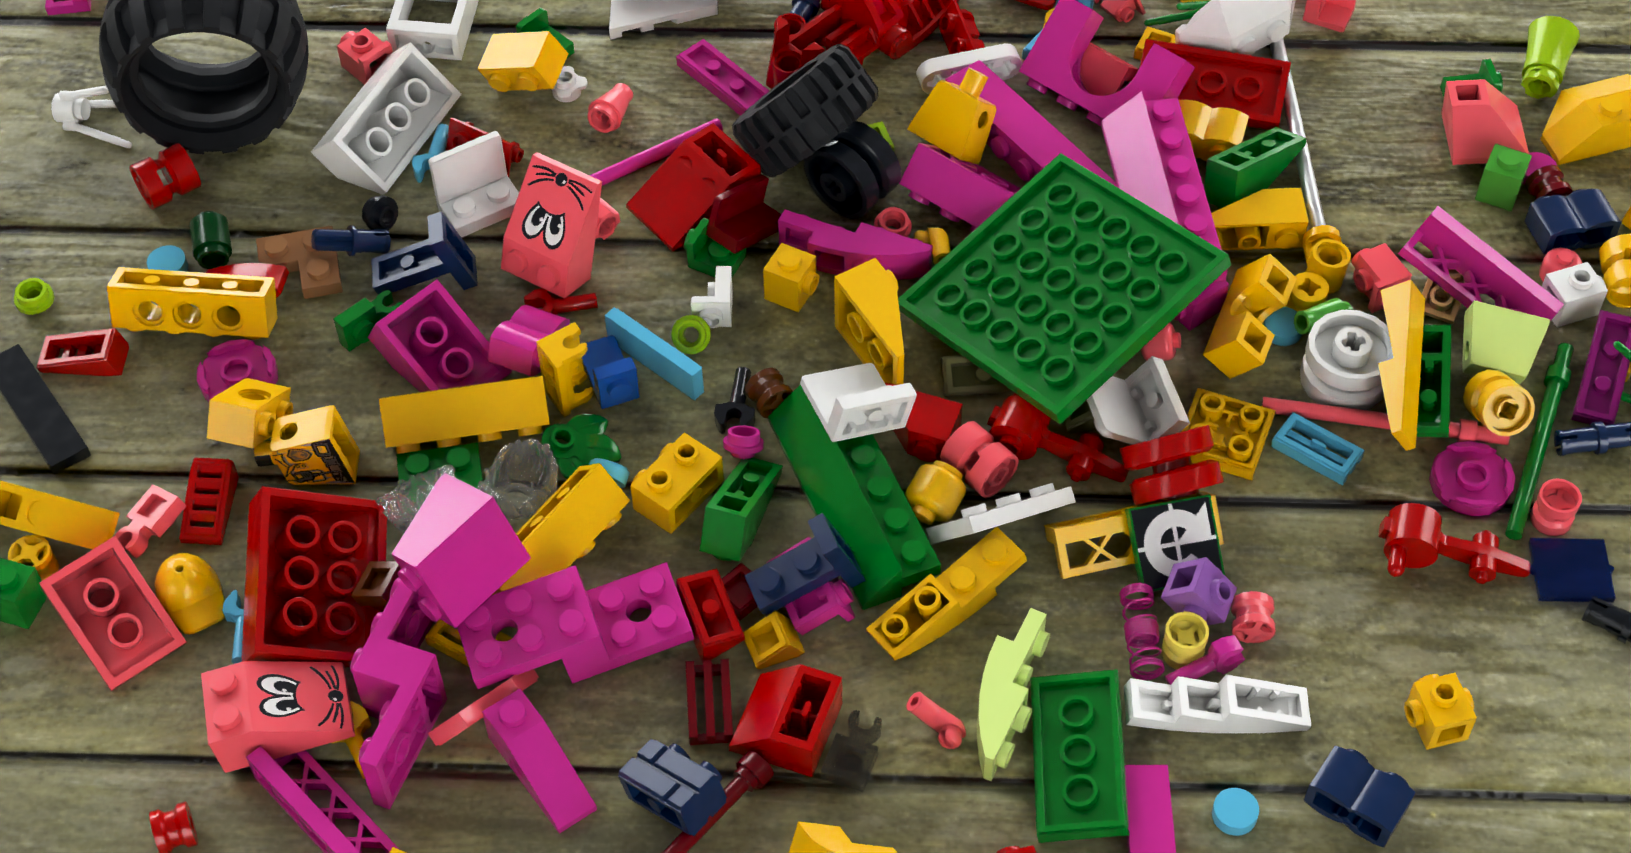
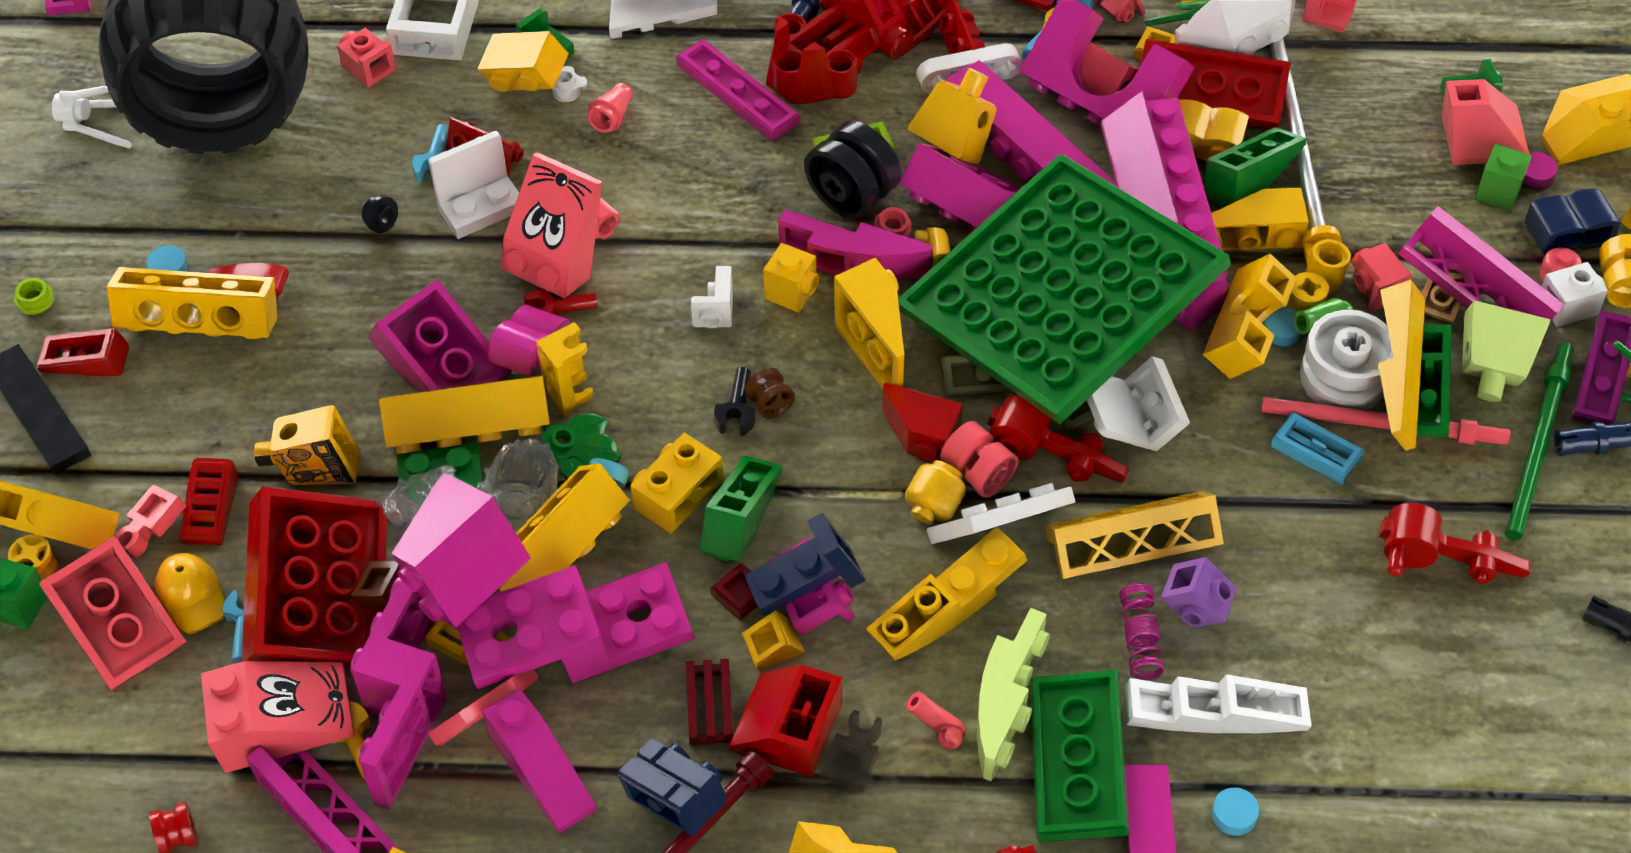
(177, 170): red wheel -> none
(210, 239): dark green brick -> none
(233, 362): dark pink tile -> none
(247, 412): yellow brick -> none
(317, 269): medium nougat plate -> none
(351, 240): dark blue axle -> none
(358, 321): green plate -> none
(387, 121): white slope -> none
(425, 260): dark blue bracket -> none
(610, 373): blue bracket -> none
(648, 156): dark pink bar -> none
(655, 353): medium azure tile -> none
(680, 340): lime plate -> none
(688, 182): red slope -> none
(706, 254): green bracket -> none
(709, 613): red slope -> none
(742, 217): dark red panel -> none
(743, 441): dark pink plate -> none
(805, 110): black tyre -> none
(857, 401): white bracket -> none
(859, 498): green slope -> none
(1163, 344): coral piece -> none
(1171, 535): tile -> none
(1172, 466): red wheel -> none
(1184, 639): light yellow wheel -> none
(1222, 656): dark pink bar -> none
(1236, 429): yellow tile -> none
(1253, 617): coral wheel -> none
(1359, 795): dark blue brick -> none
(1440, 710): yellow brick -> none
(1472, 478): dark pink tile -> none
(1499, 402): yellow wheel -> none
(1547, 55): lime plant -> none
(1547, 181): dark red wheel -> none
(1555, 507): coral wheel -> none
(1571, 569): clear blue piece -> none

